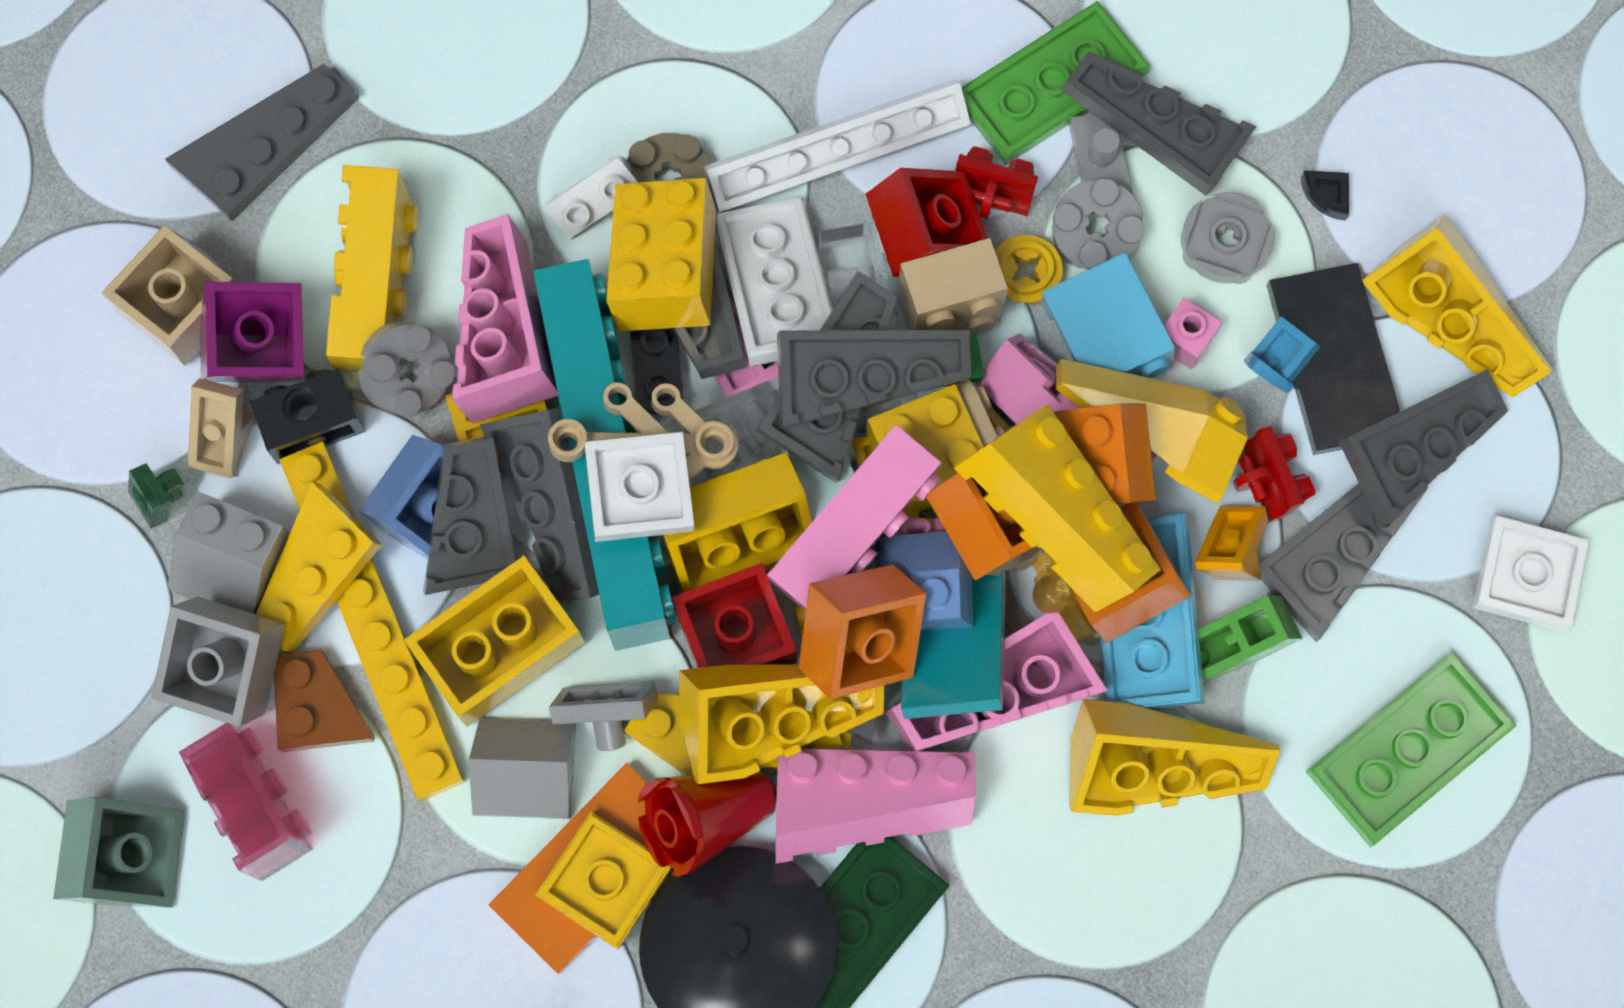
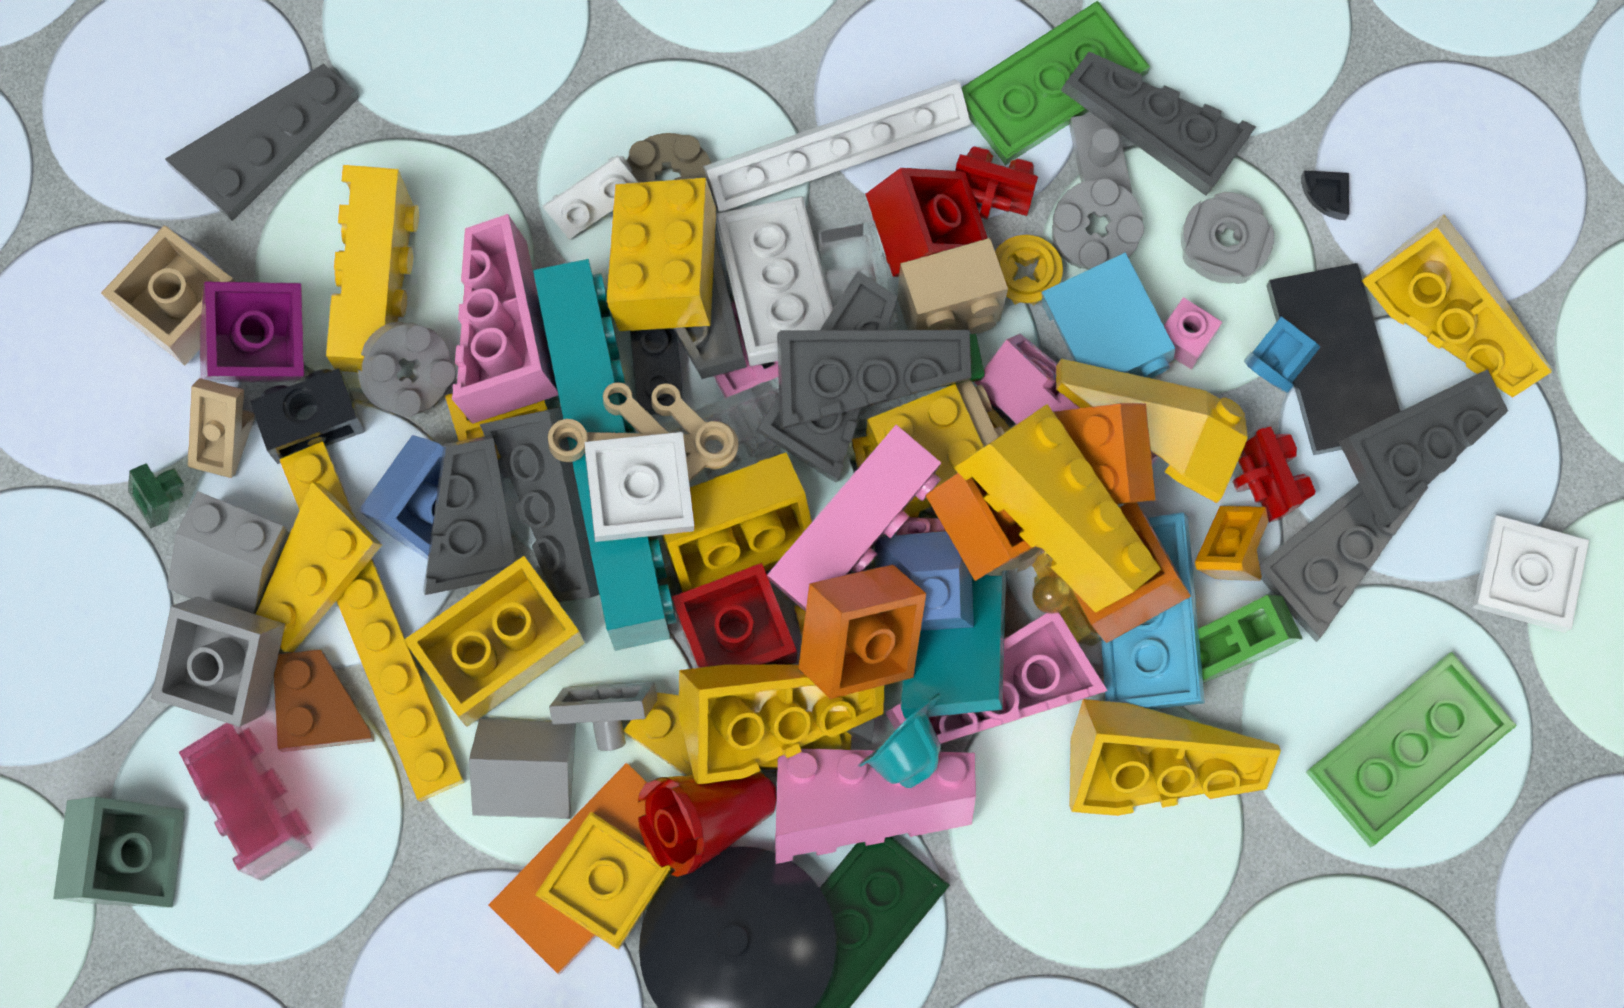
(910, 751): none -> teal piece

